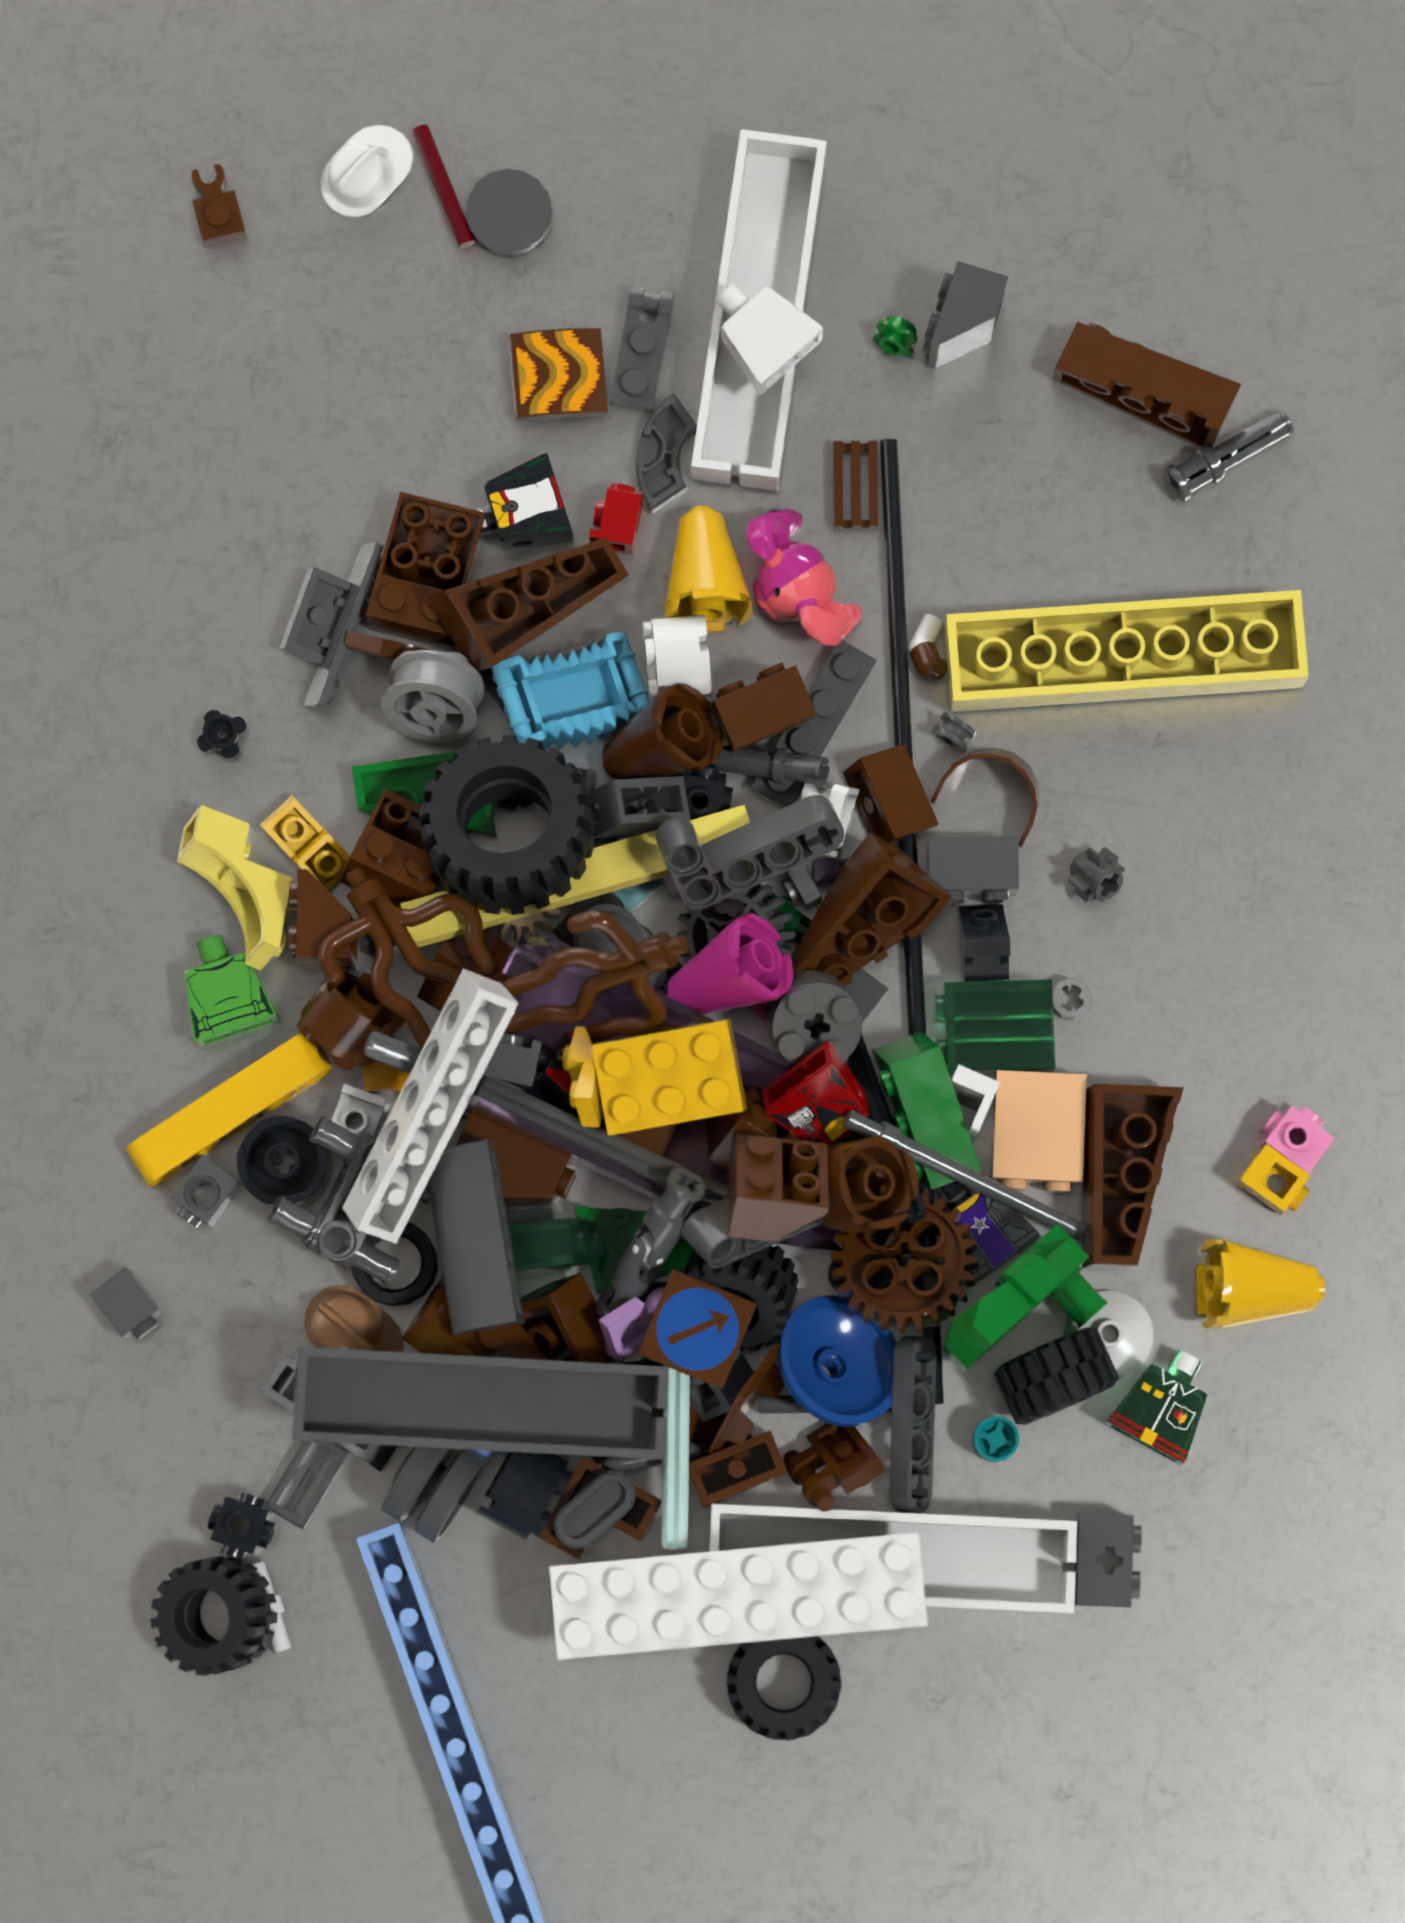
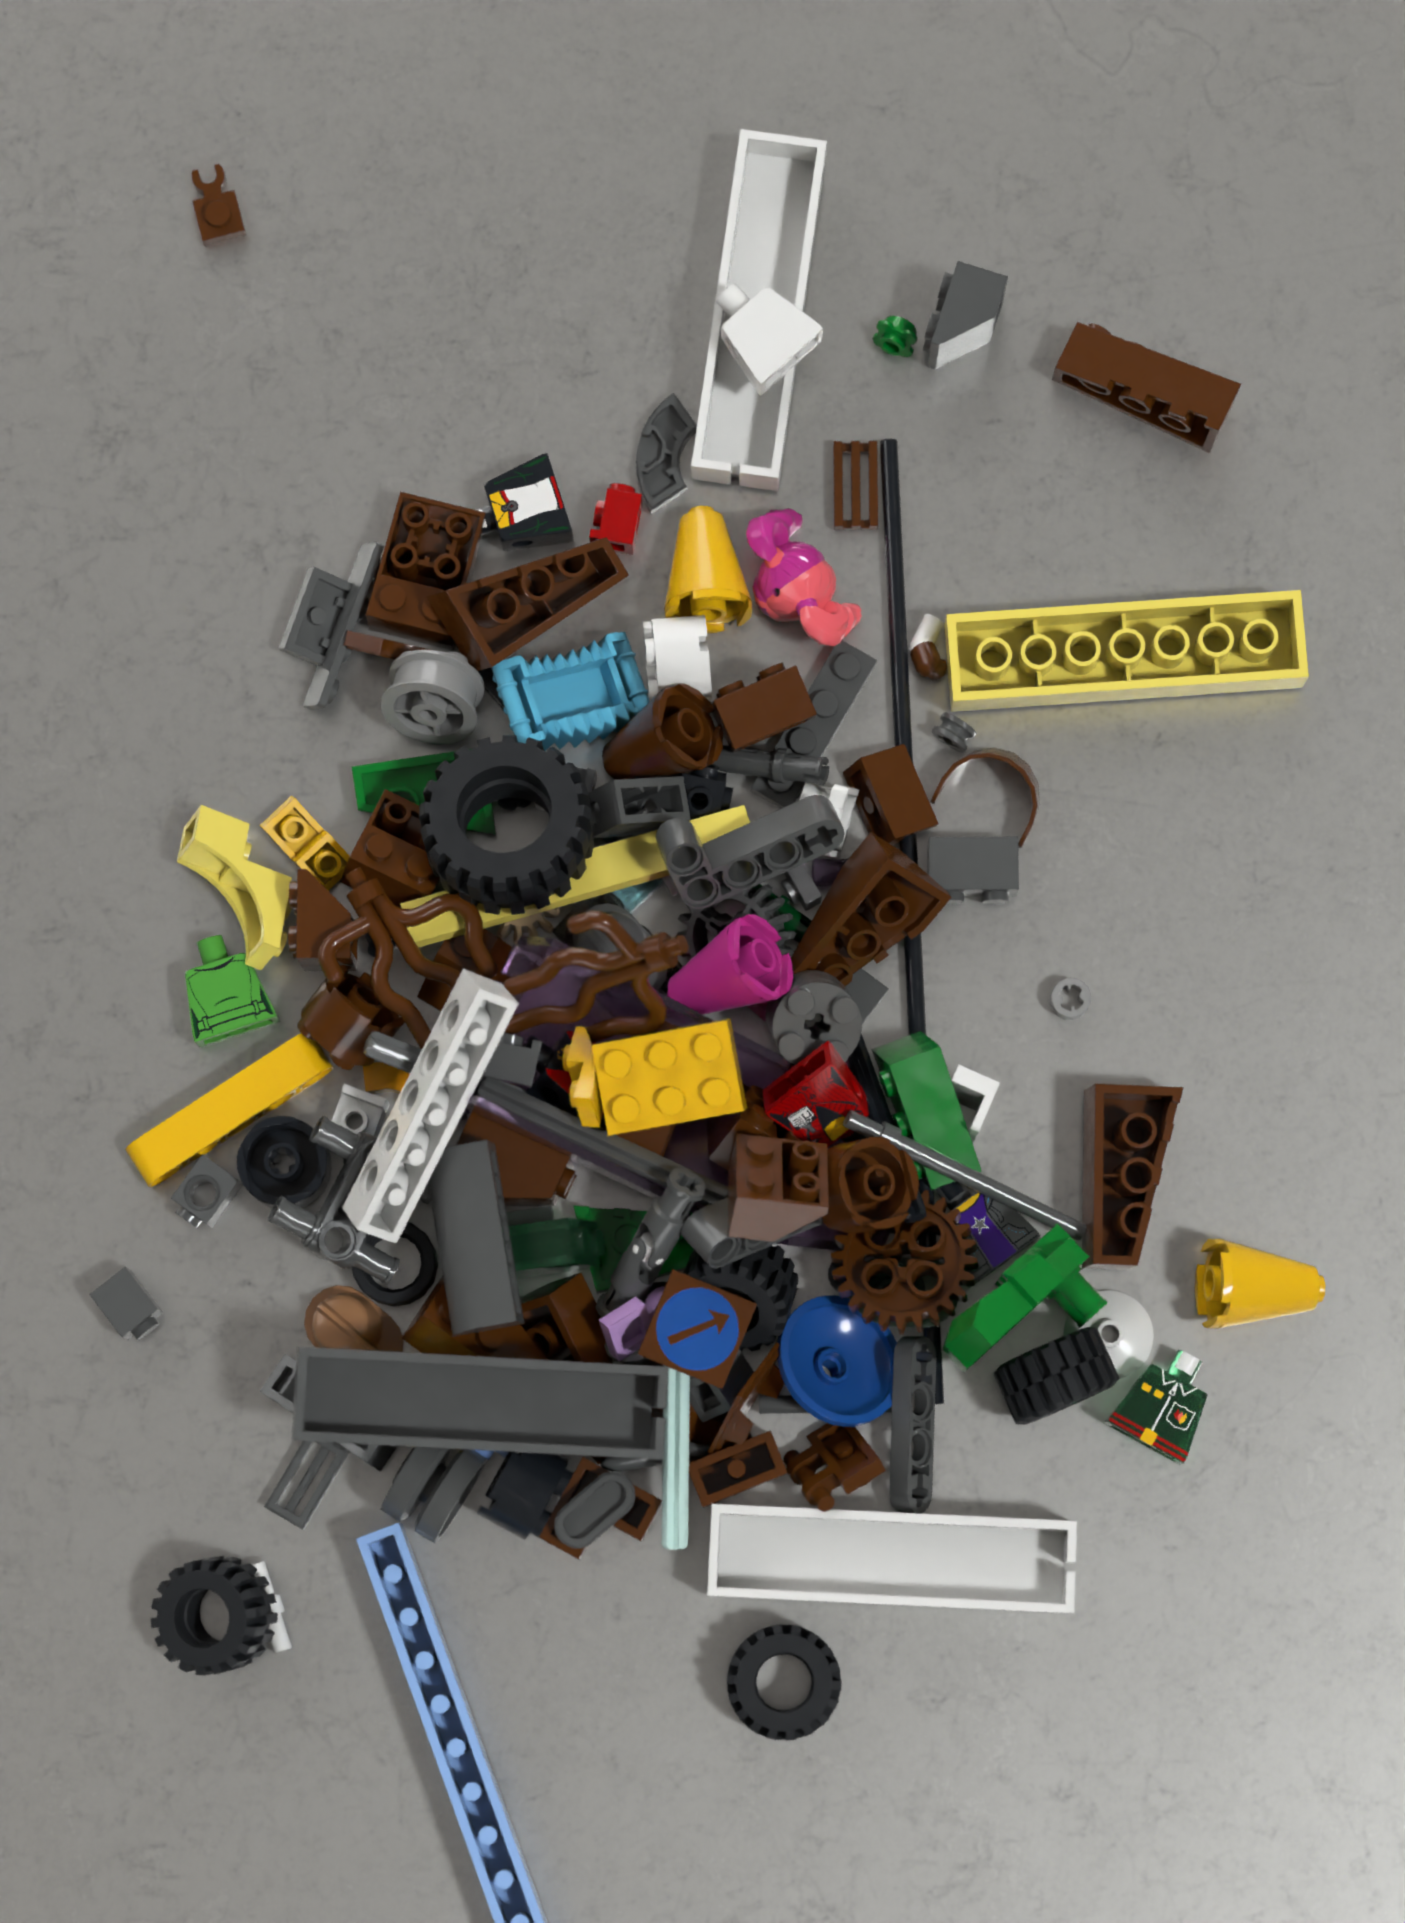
(220, 722): black plate -> none
(259, 1528): black brick -> none
(366, 170): white piece -> none
(443, 186): dark red bar -> none
(509, 212): dark grey tile -> none
(557, 374): slope -> none
(641, 351): dark grey plate -> none
(738, 1596): white brick -> none
(984, 942): black brick -> none
(997, 1026): clear green brick -> none
(998, 1433): teal wheel -> none
(1038, 1130): light nougat brick -> none
(1094, 1535): dark grey brick -> none
(1096, 874): dark grey gear -> none
(1208, 466): dark grey pin -> none
(1271, 1163): yellow brick -> none
(1297, 1136): bright pink brick -> none

